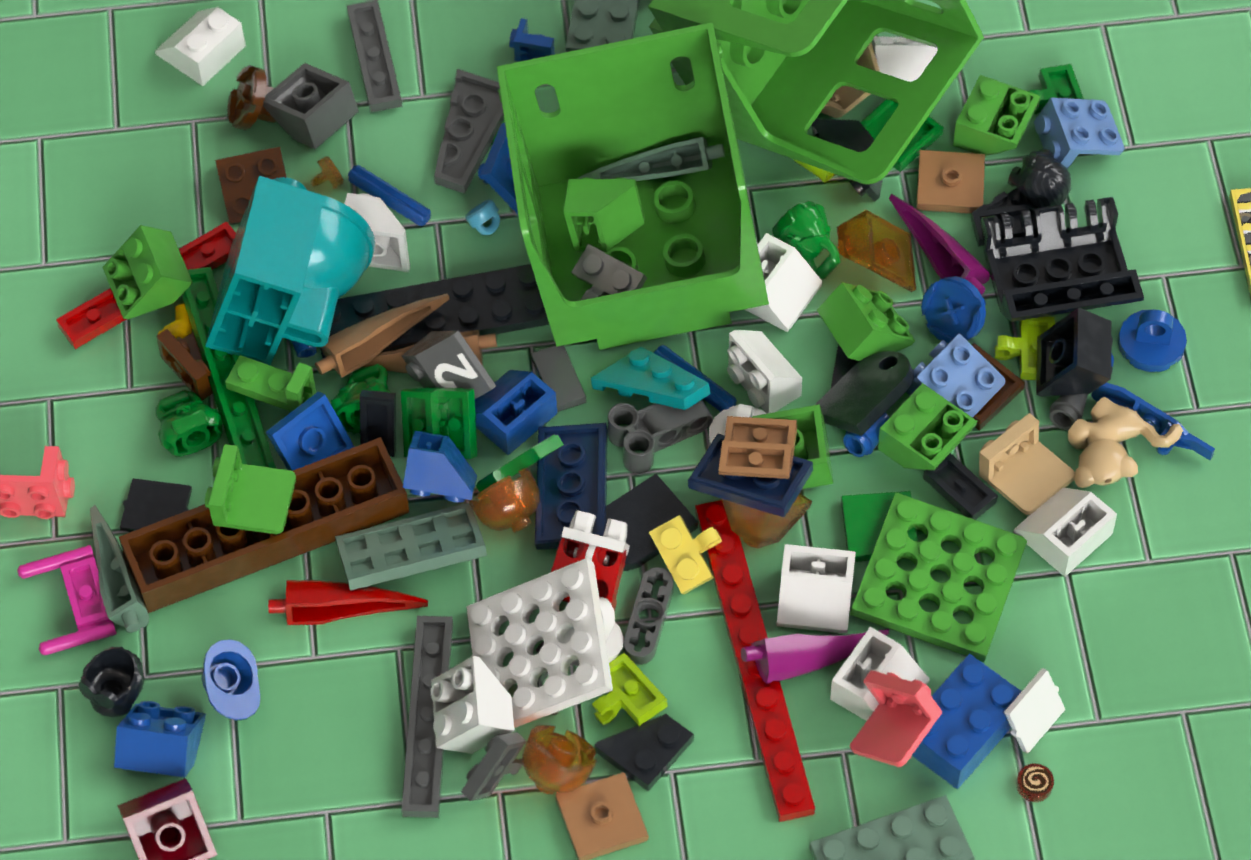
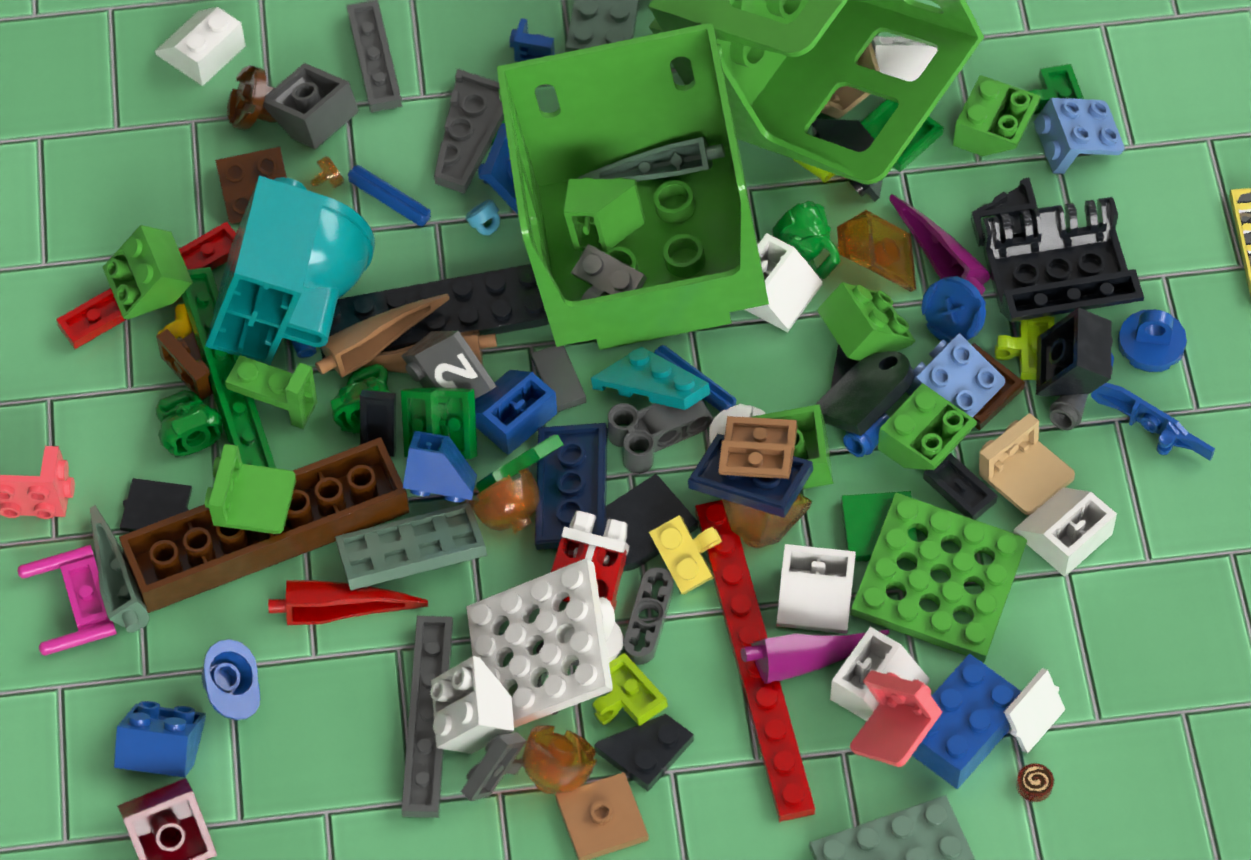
(112, 681): black hair -> none
(309, 433): blue tile -> none
(389, 234): white slope -> none
(762, 370): white slope -> none
(950, 181): medium nougat plate -> none
(1042, 179): black hair -> none
(1103, 456): tan animal -> none

